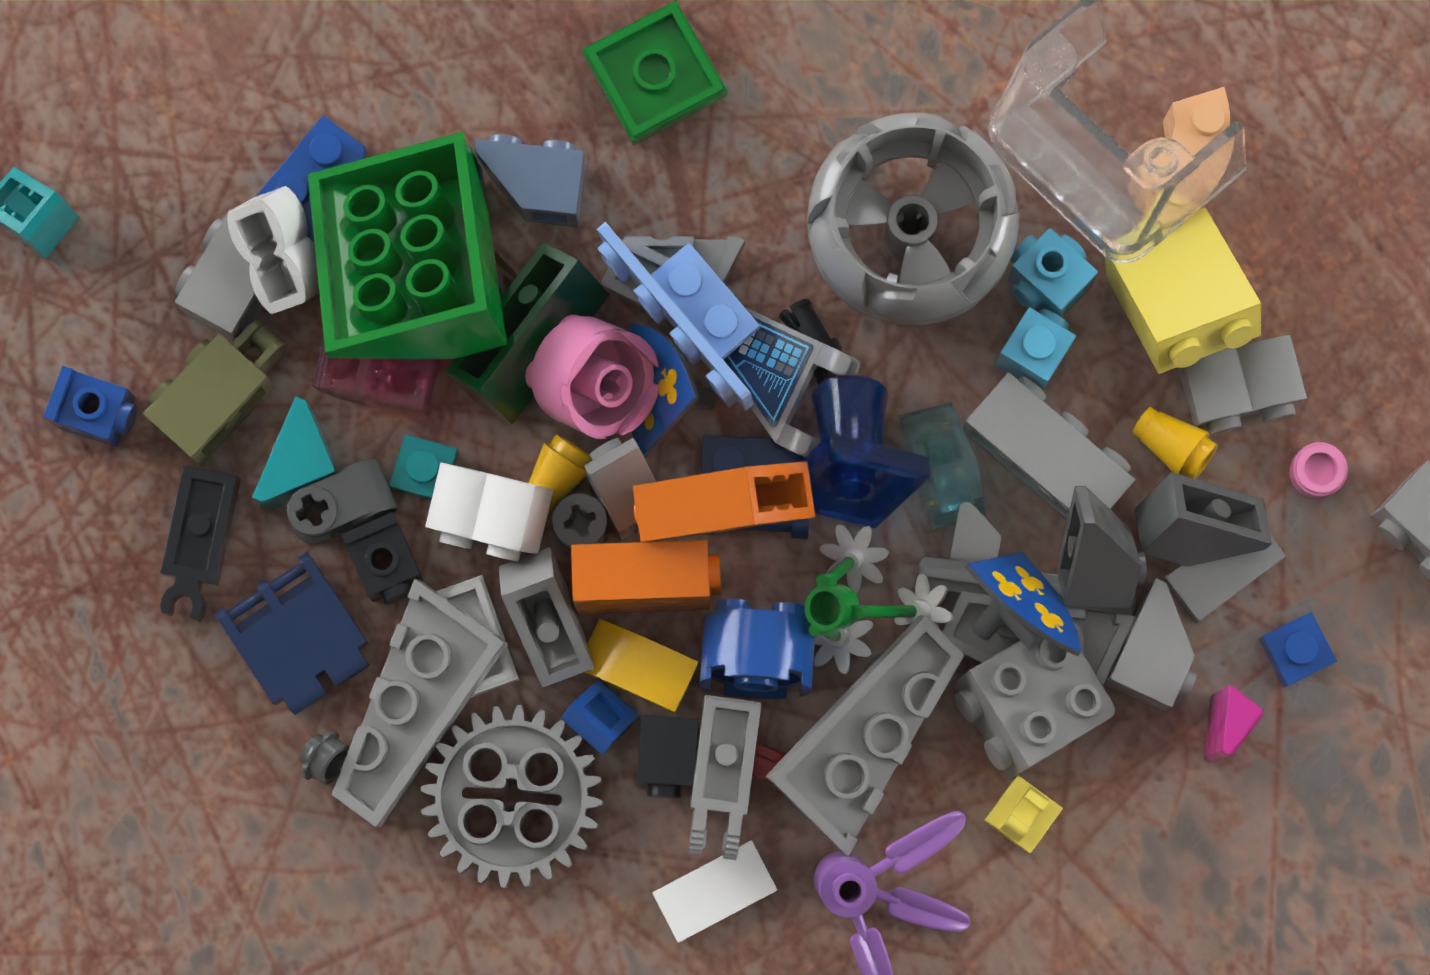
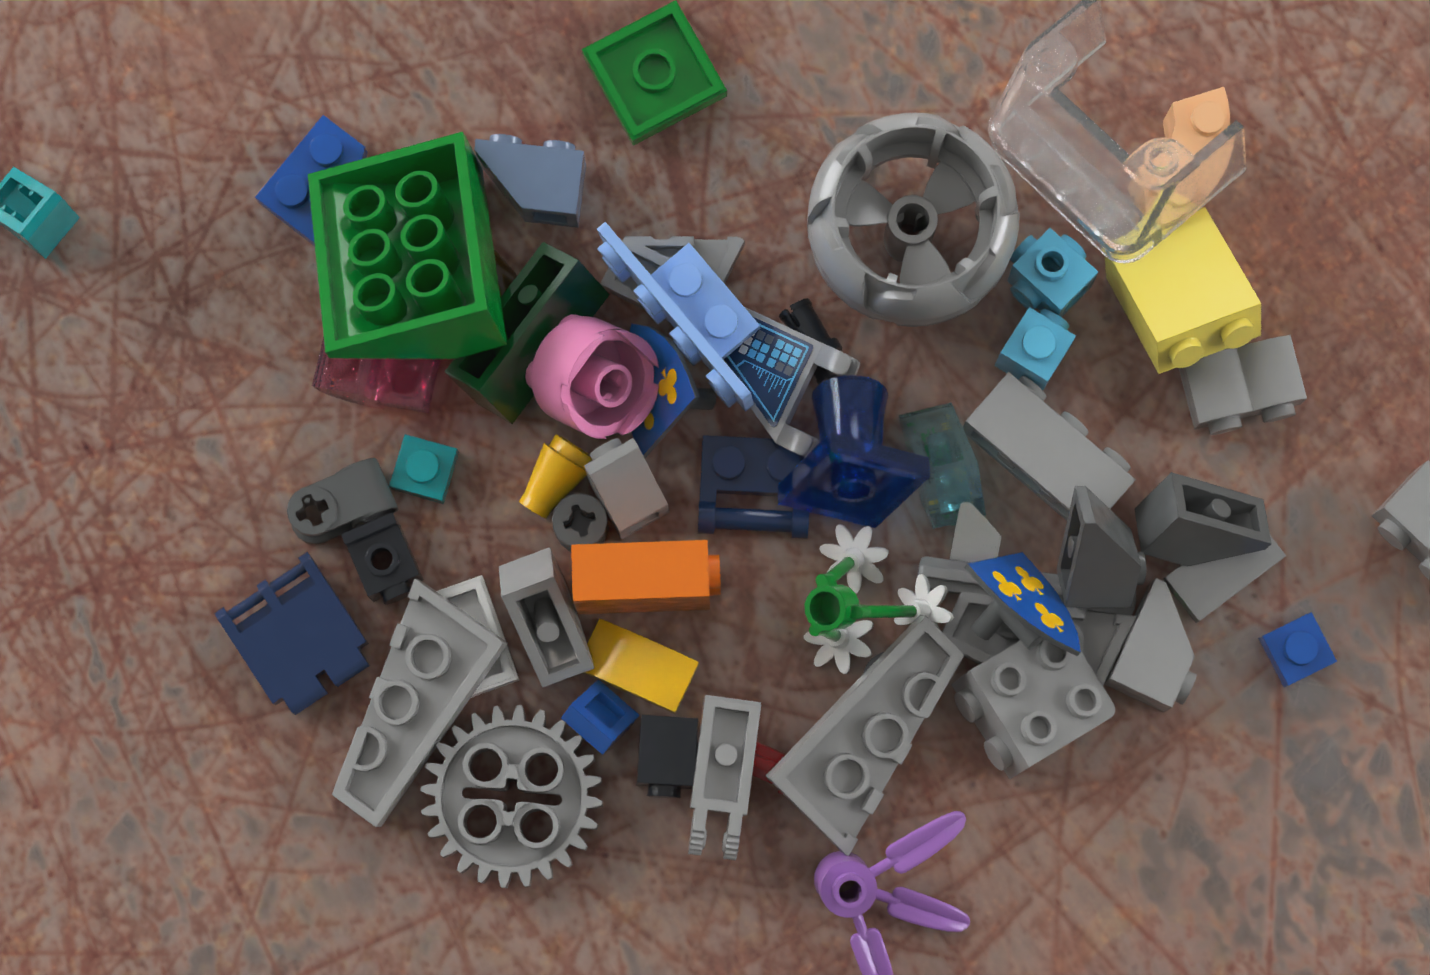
(69, 400): blue brick -> none
(198, 536): black plate -> none
(215, 390): olive brick -> none
(219, 286): light grey slope -> none
(274, 240): white brick -> none
(296, 459): teal slope -> none
(323, 757): dark grey plate -> none
(488, 509): white brick -> none
(714, 892): white tile -> none
(723, 501): orange brick -> none
(757, 650): blue brick -> none
(1023, 814): light yellow tile -> none
(1176, 443): yellow cone -> none
(1229, 723): dark pink slope -> none
(1318, 470): bright pink tile -> none

